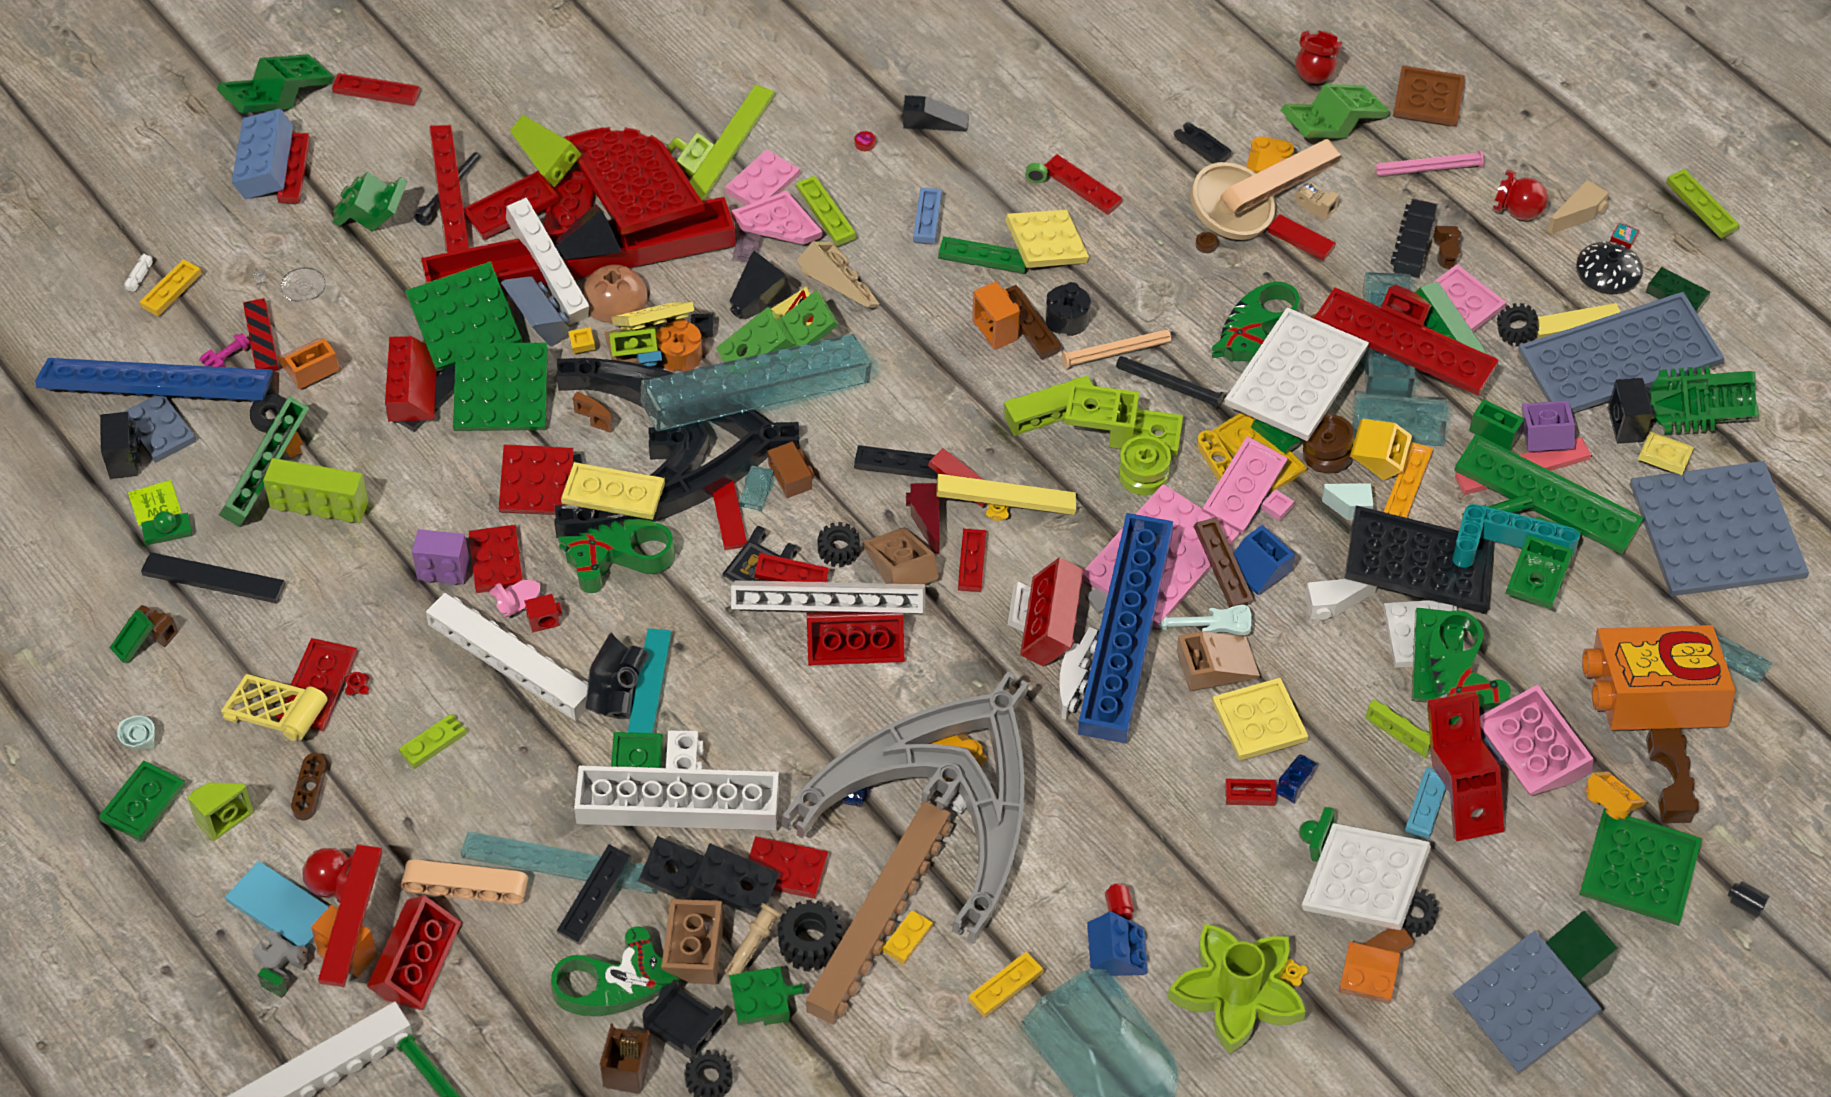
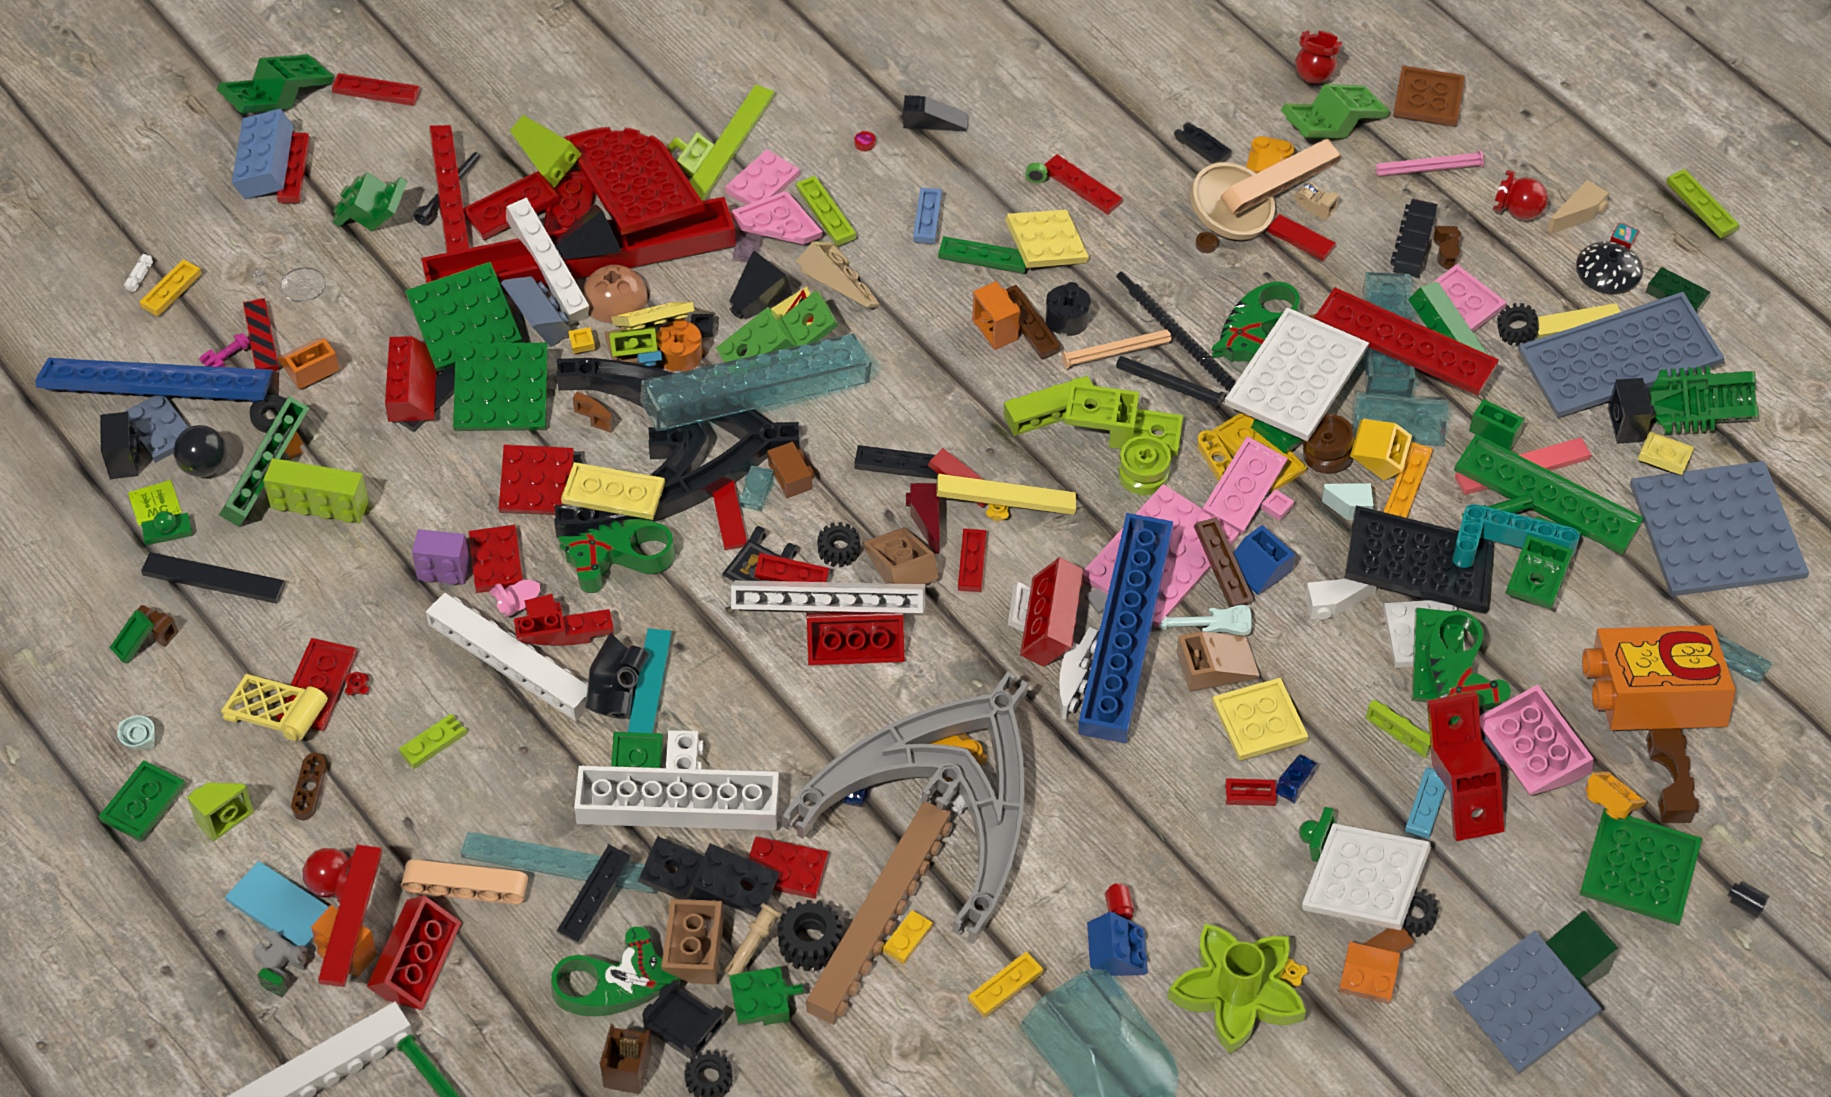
(200, 451): none -> black piece
(563, 630): none -> red slope
(1177, 332): none -> black hose
(1406, 304): red slope -> none
(1548, 426): medium lavender brick -> none

